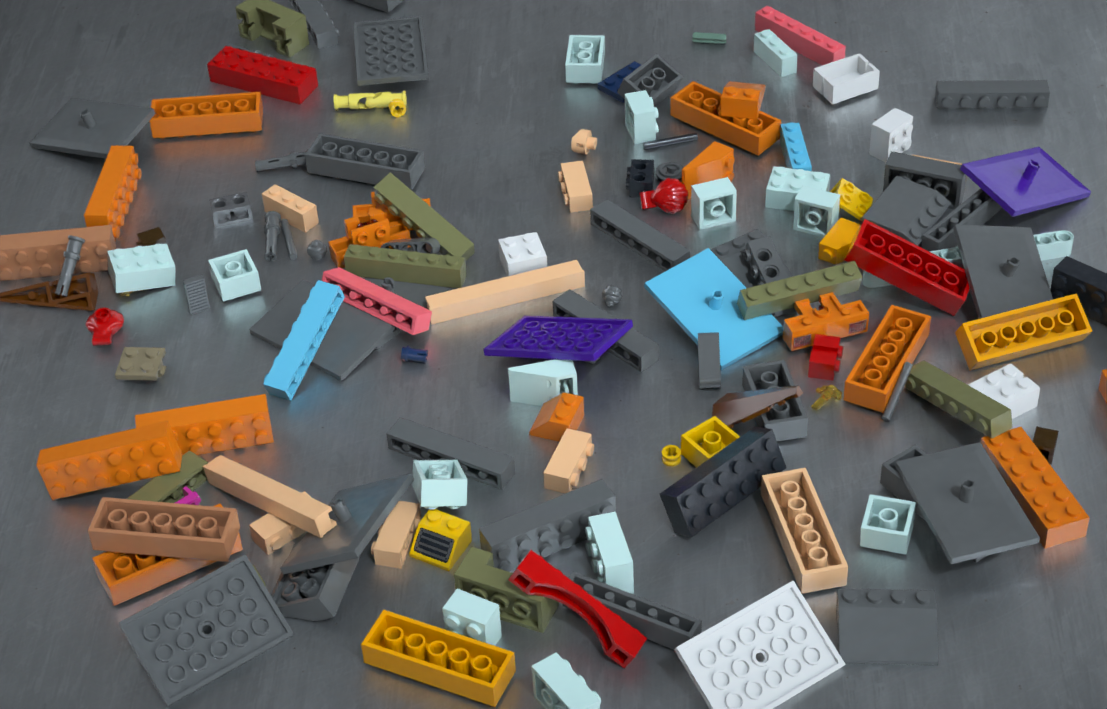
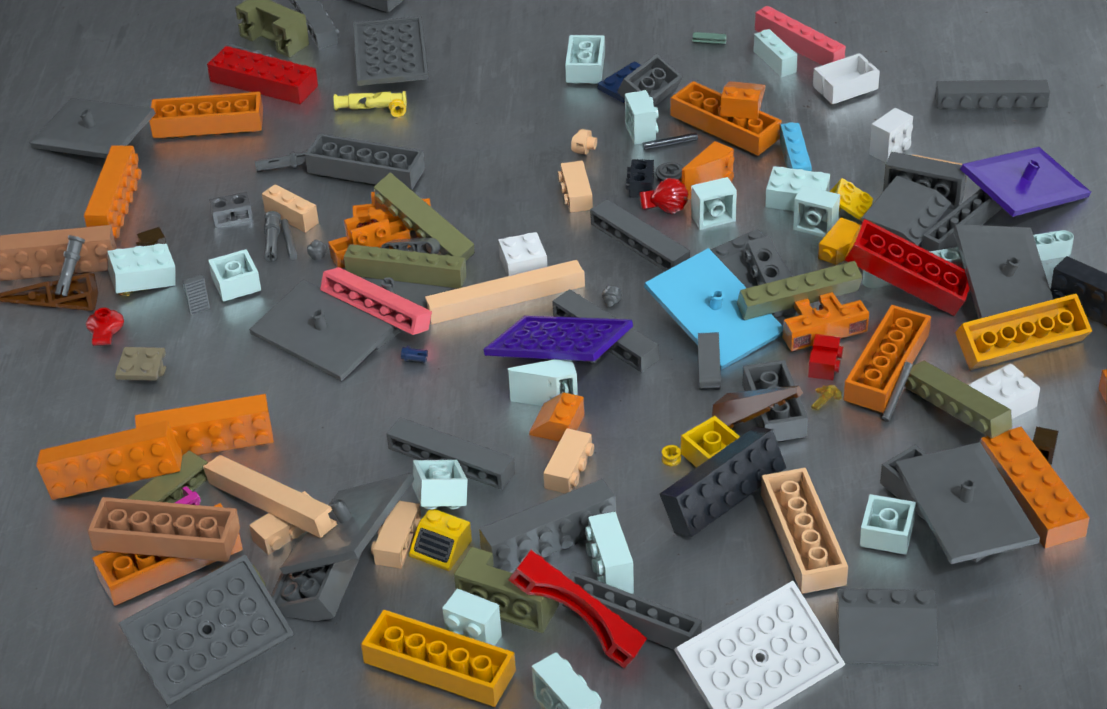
(303, 340): medium azure brick -> none

